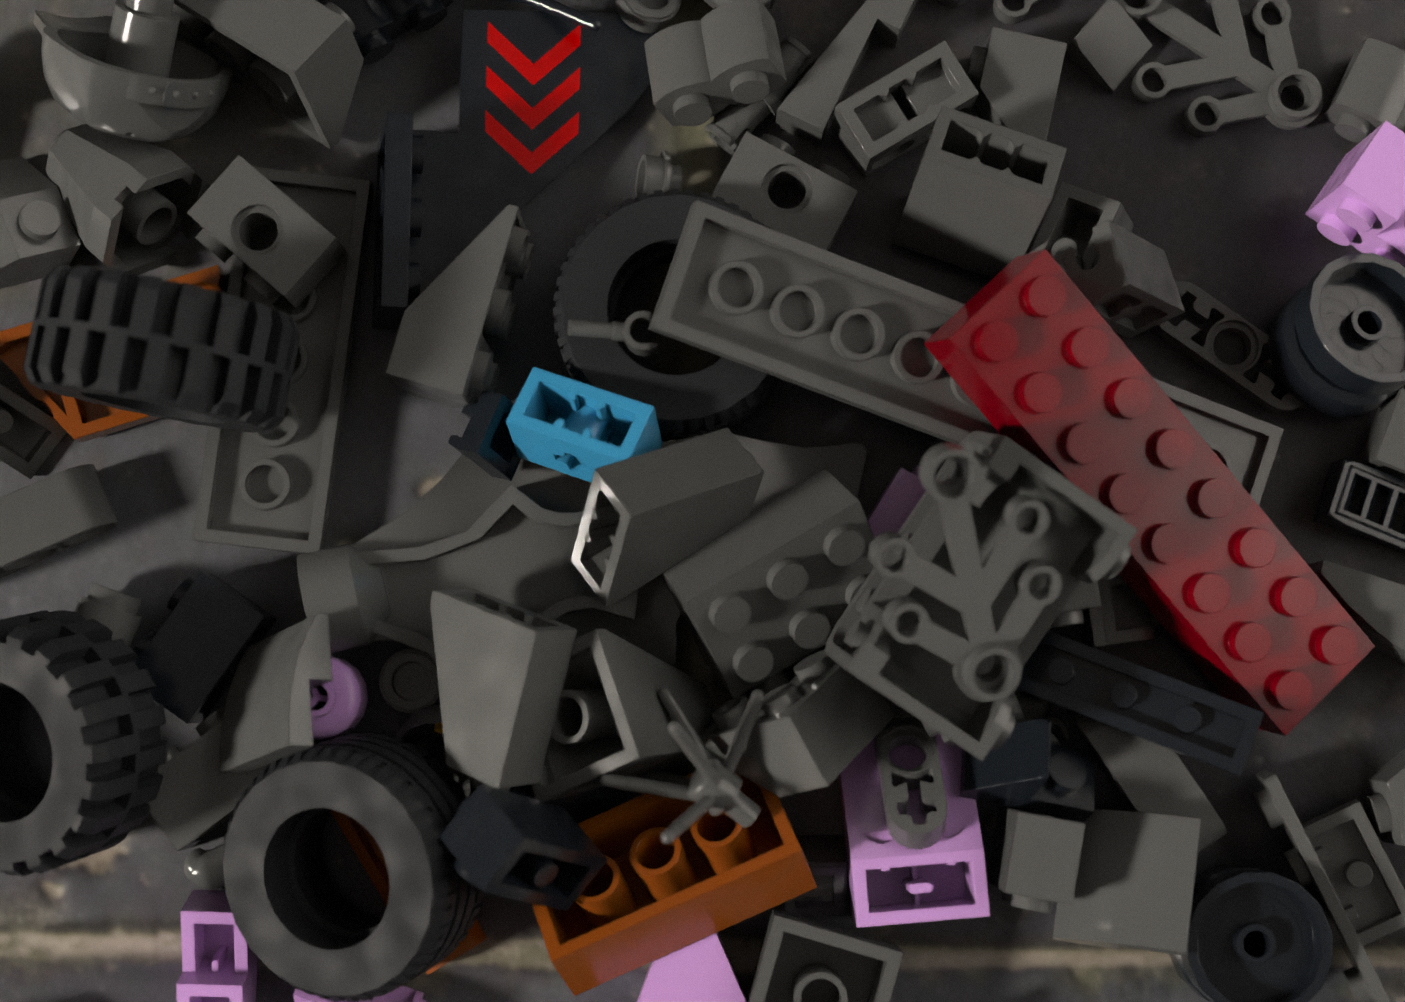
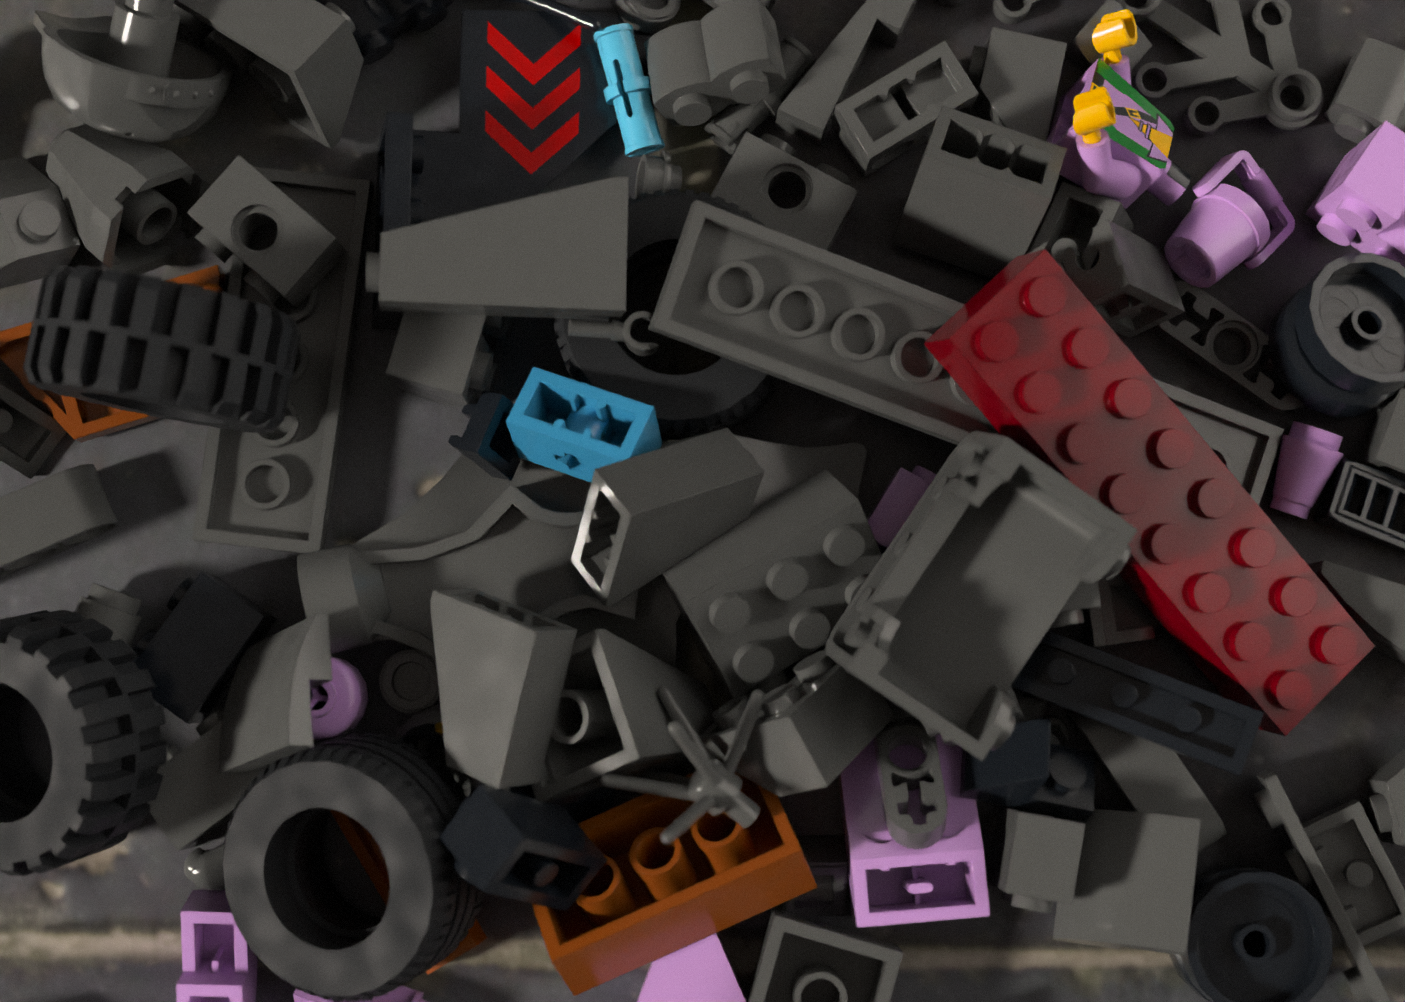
(517, 258): none -> dark grey slope
(628, 90): none -> medium azure pin
(973, 583): dark grey plant -> none
(1111, 131): none -> torso
(1228, 223): none -> lavender piece
(1304, 468): none -> lavender cone

